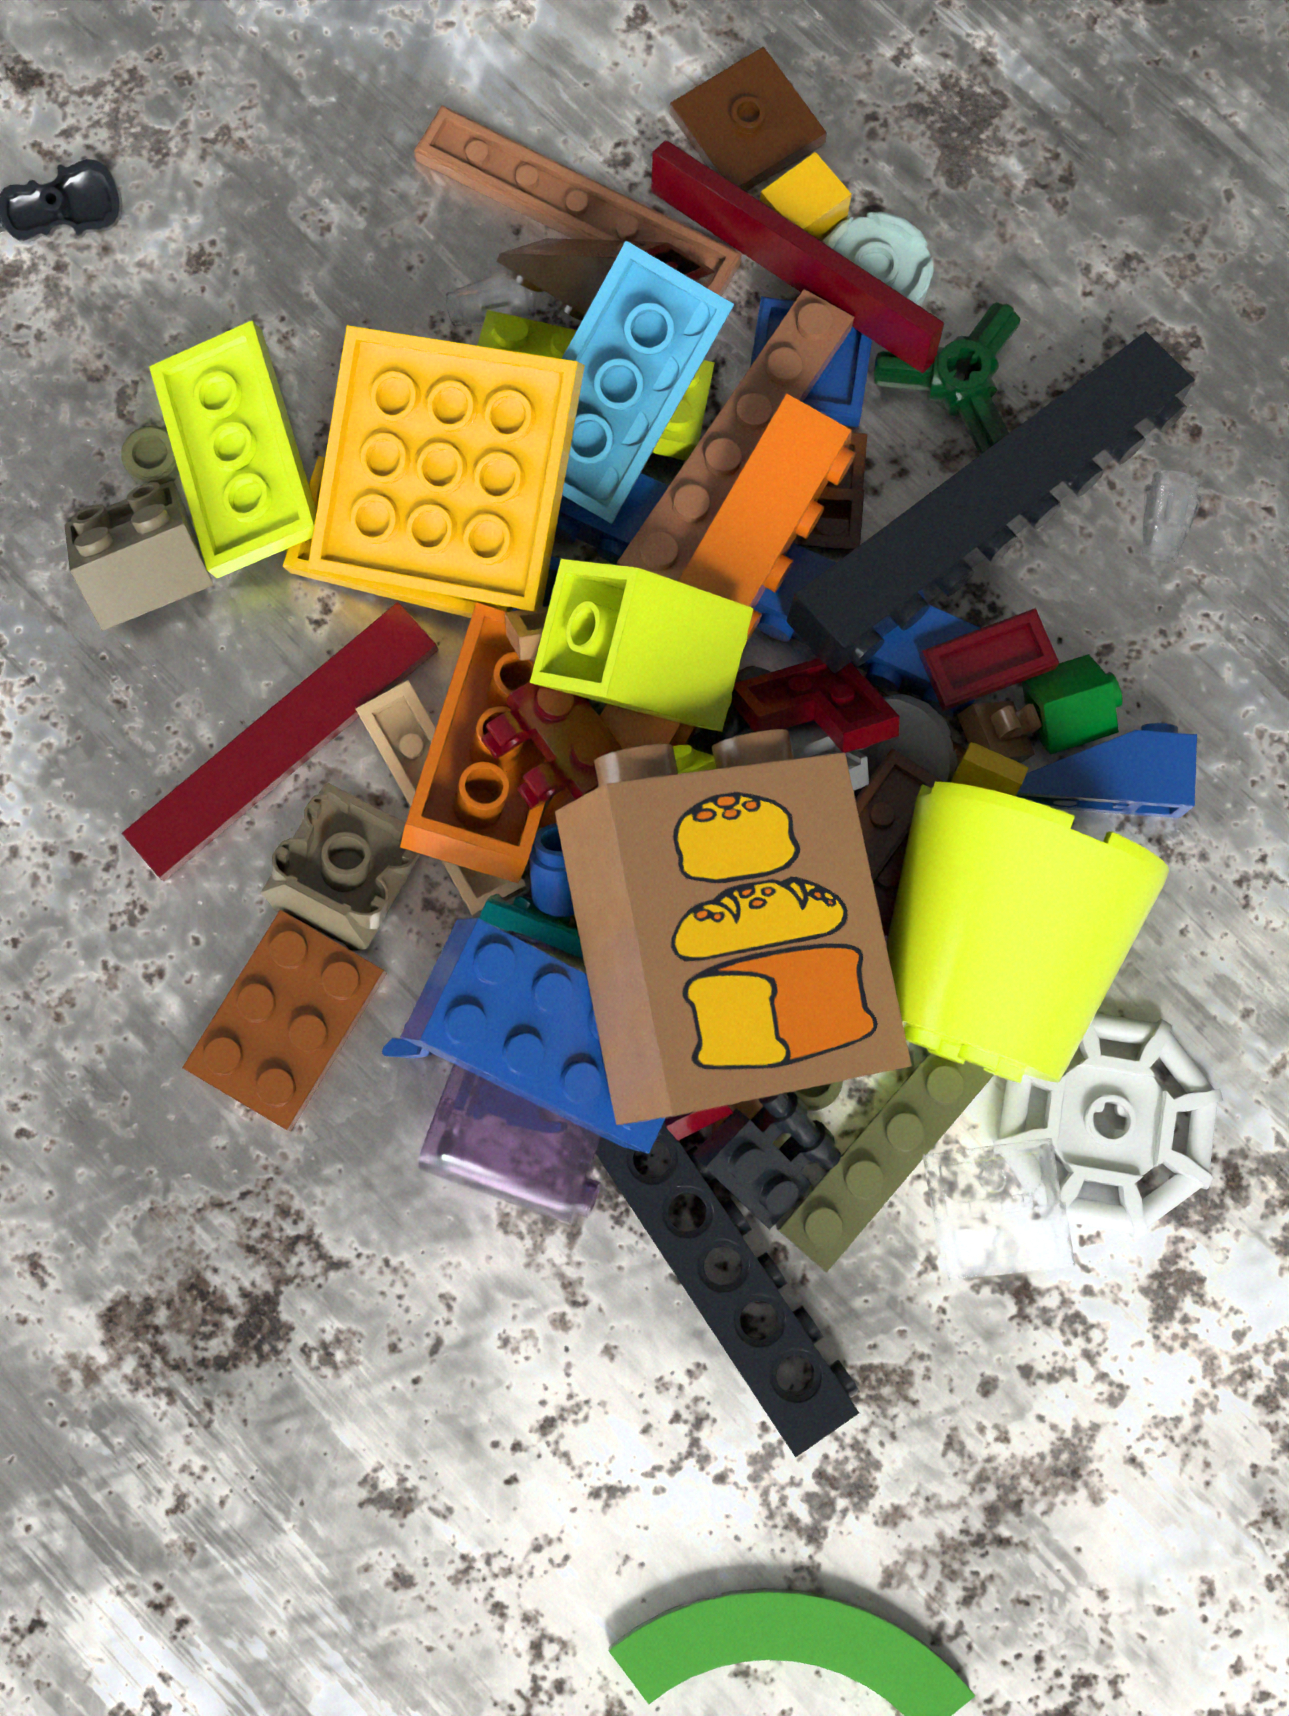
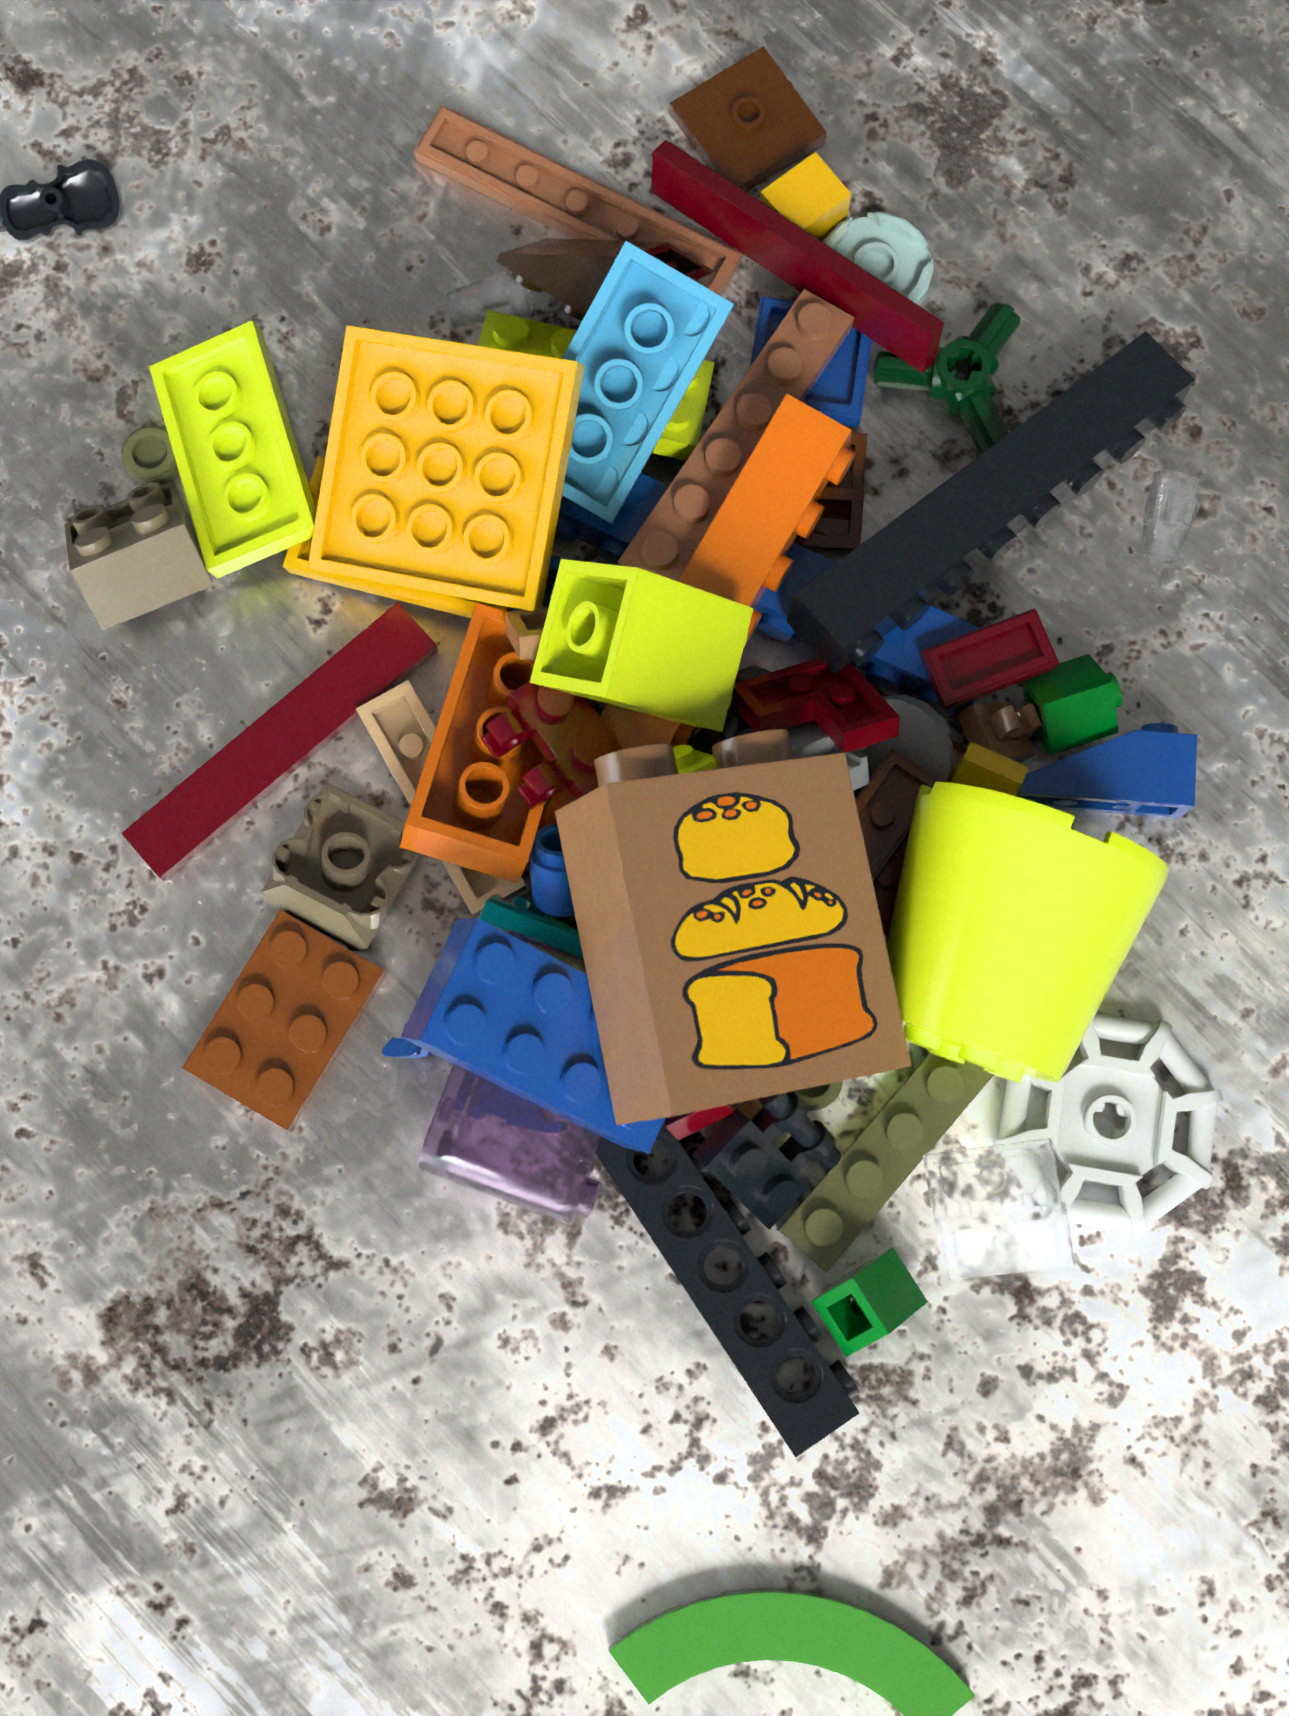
(869, 1302): none -> green brick

